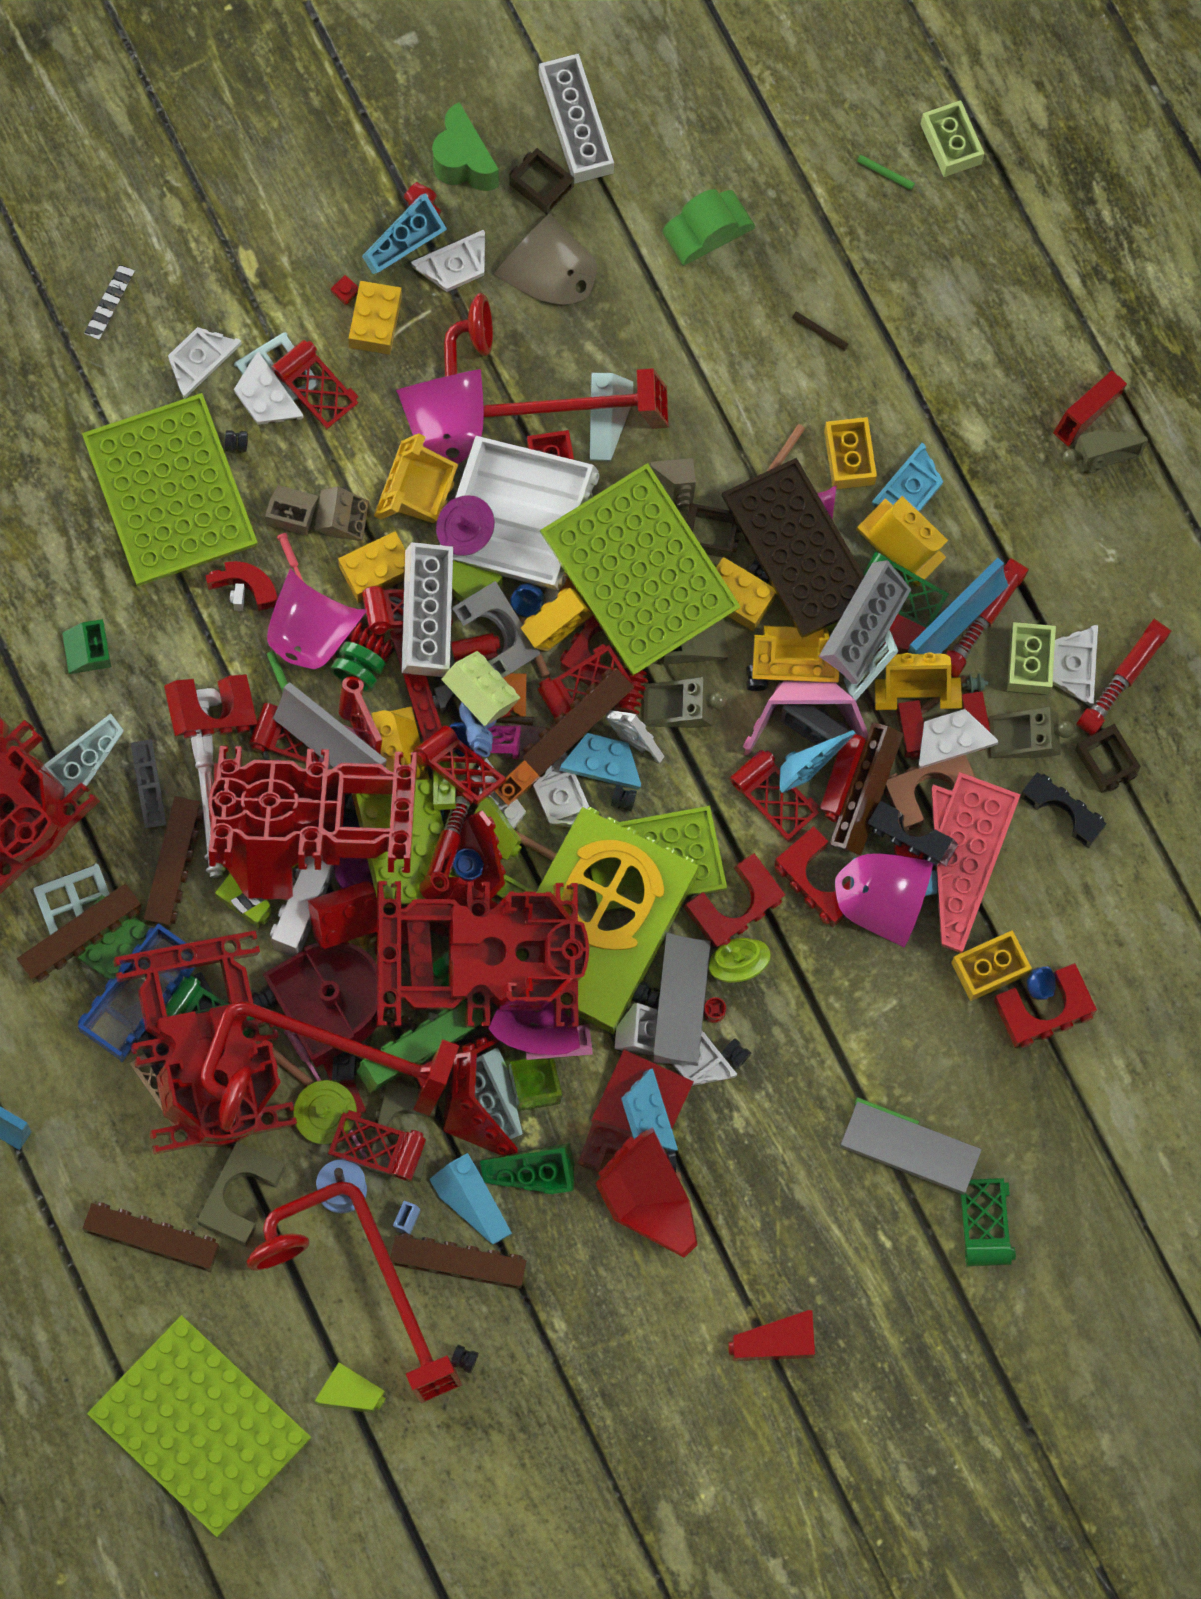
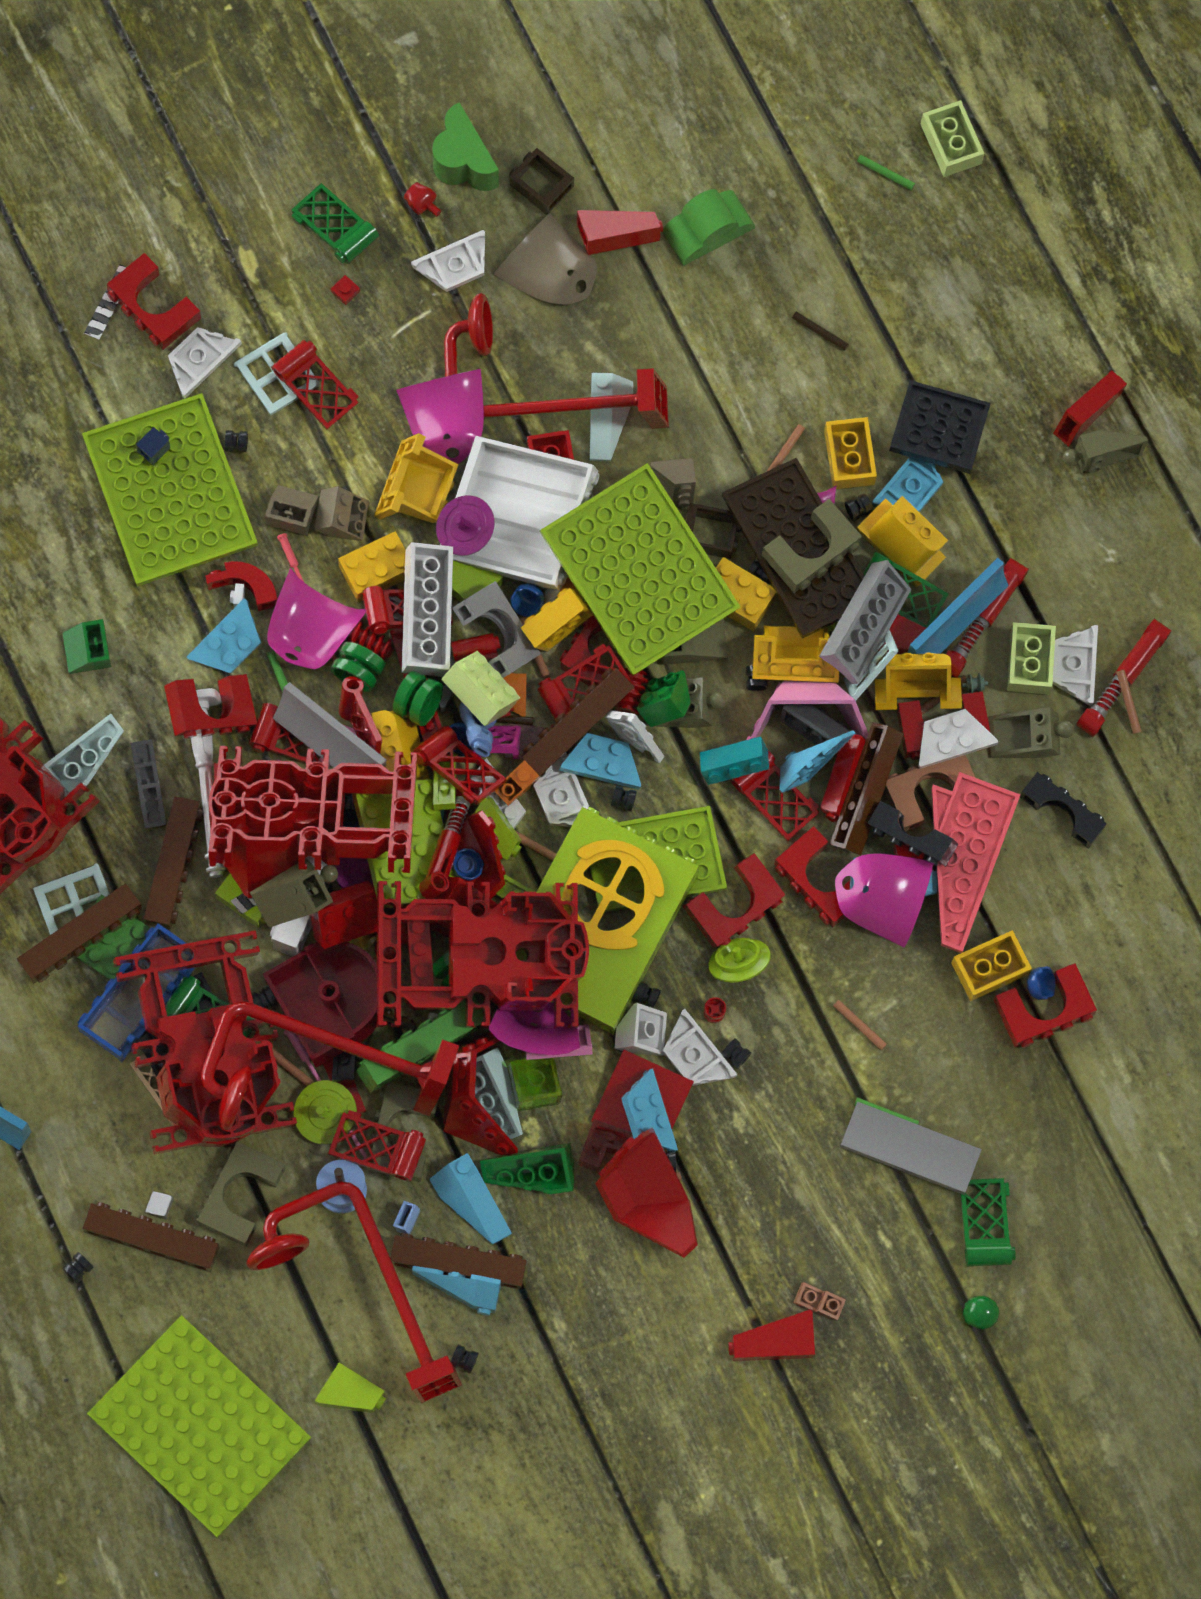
(76, 1269): none -> black wheel
(153, 445): none -> dark blue brick
(159, 1205): none -> slope
(163, 327): none -> red arch
(229, 641): none -> medium azure wing
(265, 395): white wing -> none
(287, 895): none -> olive slope
(349, 244): none -> green piece
(375, 317): yellow brick -> none
(407, 233): medium azure wedge -> none
(418, 698): none -> green wheel
(477, 1292): none -> medium azure wedge
(576, 118): white brick -> none
(617, 229): none -> slope
(665, 699): none -> green slope
(681, 1000): light grey arch -> none
(734, 760): none -> teal brick
(799, 571): none -> olive arch
(819, 1301): none -> nougat slope
(858, 507): none -> black wheel
(860, 1025): none -> nougat bar
(939, 427): none -> black plate
(981, 1312): none -> green hair
(1098, 739): dark brown window -> none
(1128, 701): none -> nougat bar

